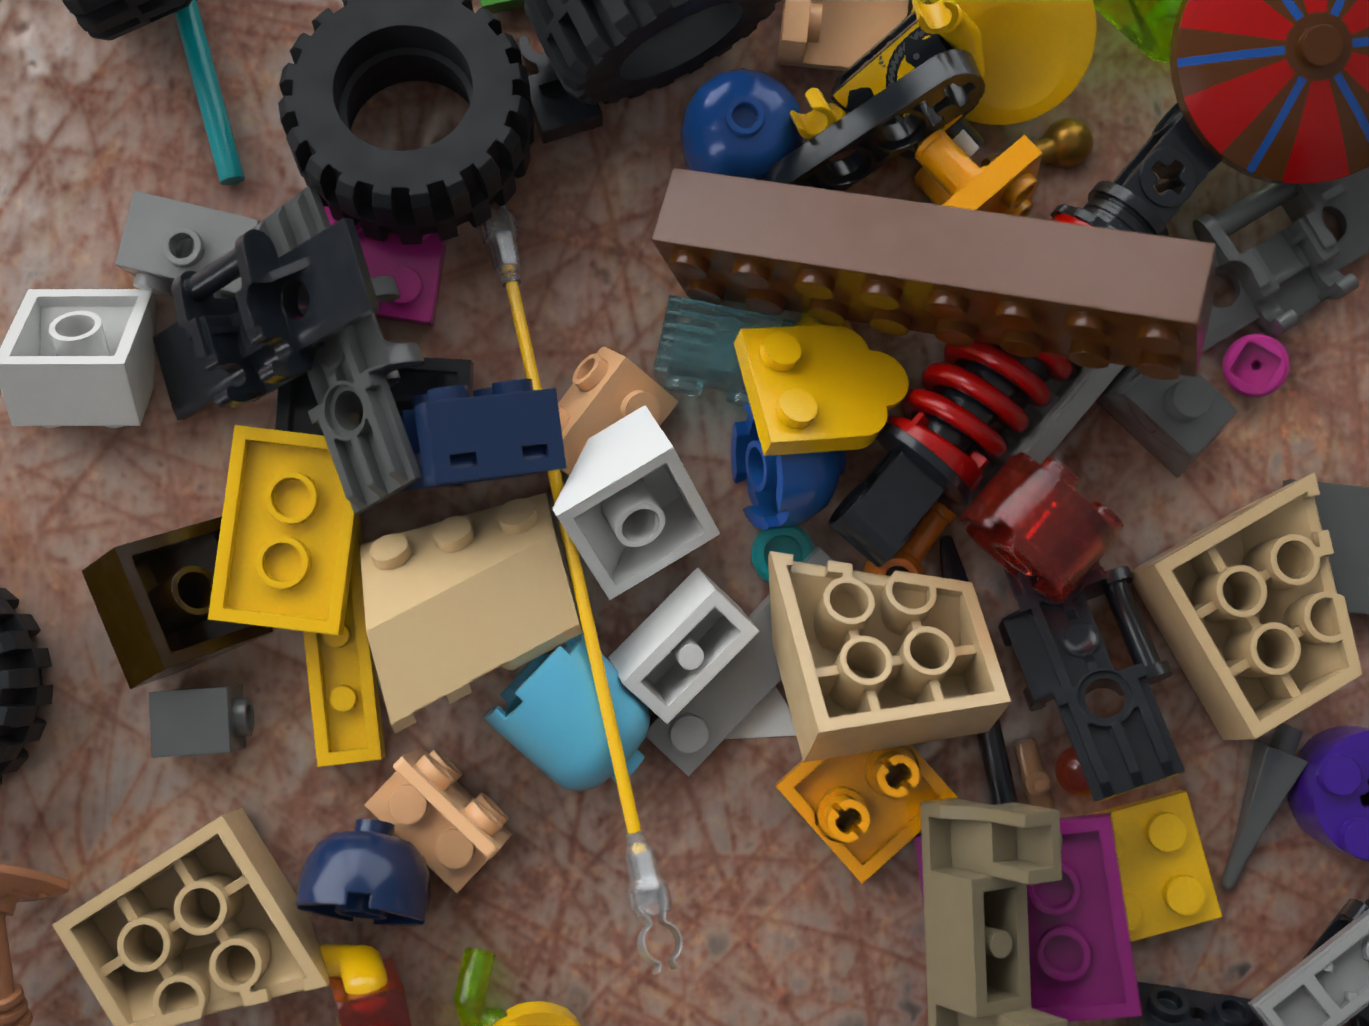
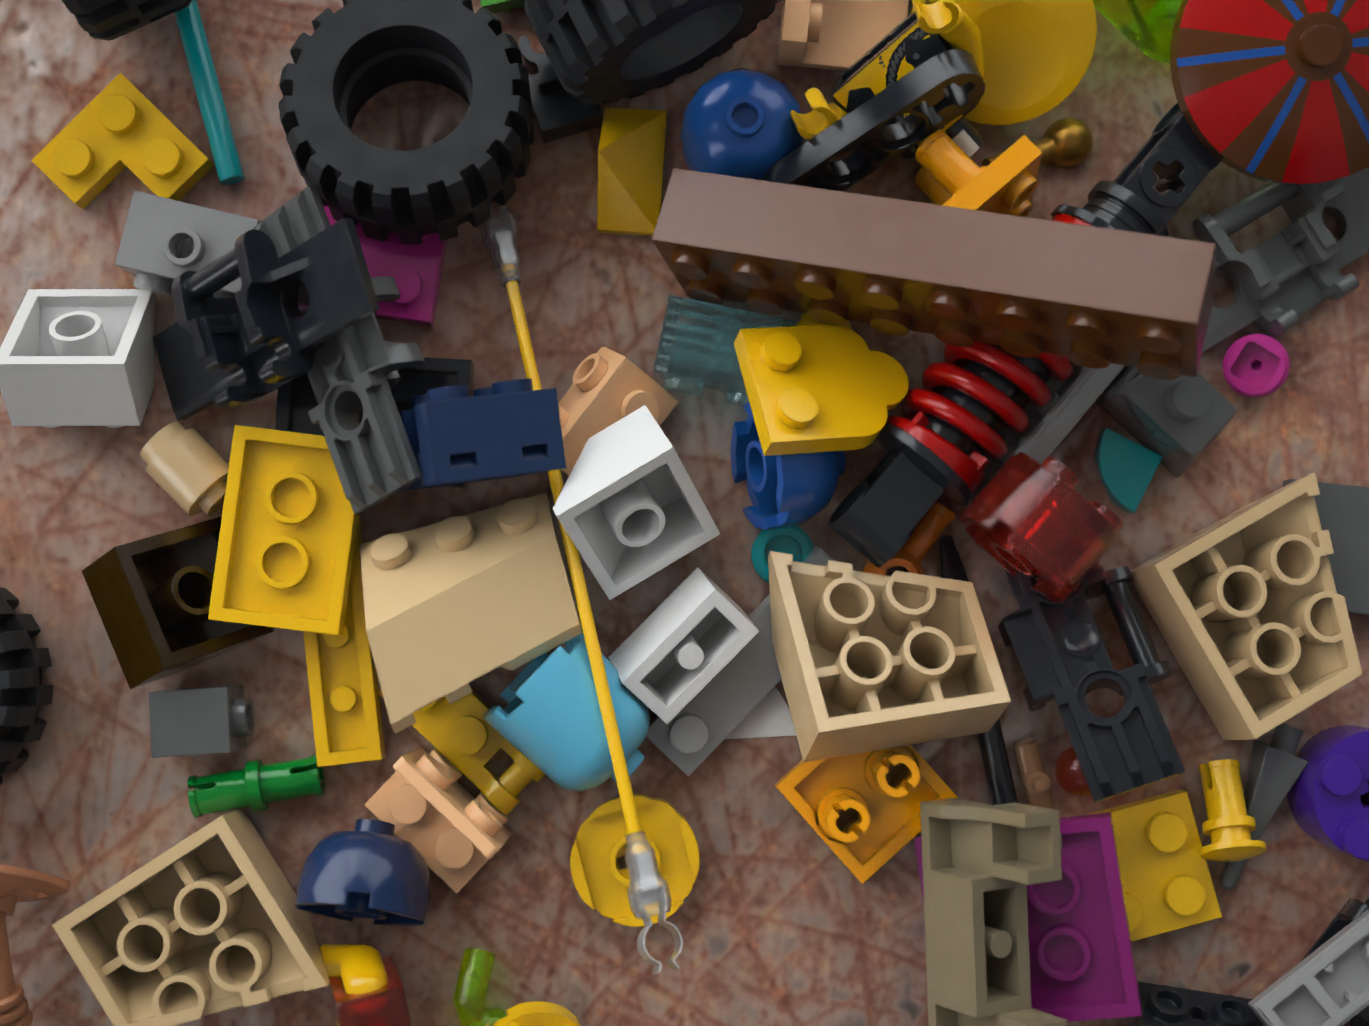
(120, 132): none -> yellow plate
(187, 468): none -> tan brick
(255, 786): none -> green pin
(470, 743): none -> yellow plate
(603, 840): none -> yellow plate
(630, 170): none -> yellow slope
(1124, 468): none -> teal tile
(1227, 814): none -> yellow pin

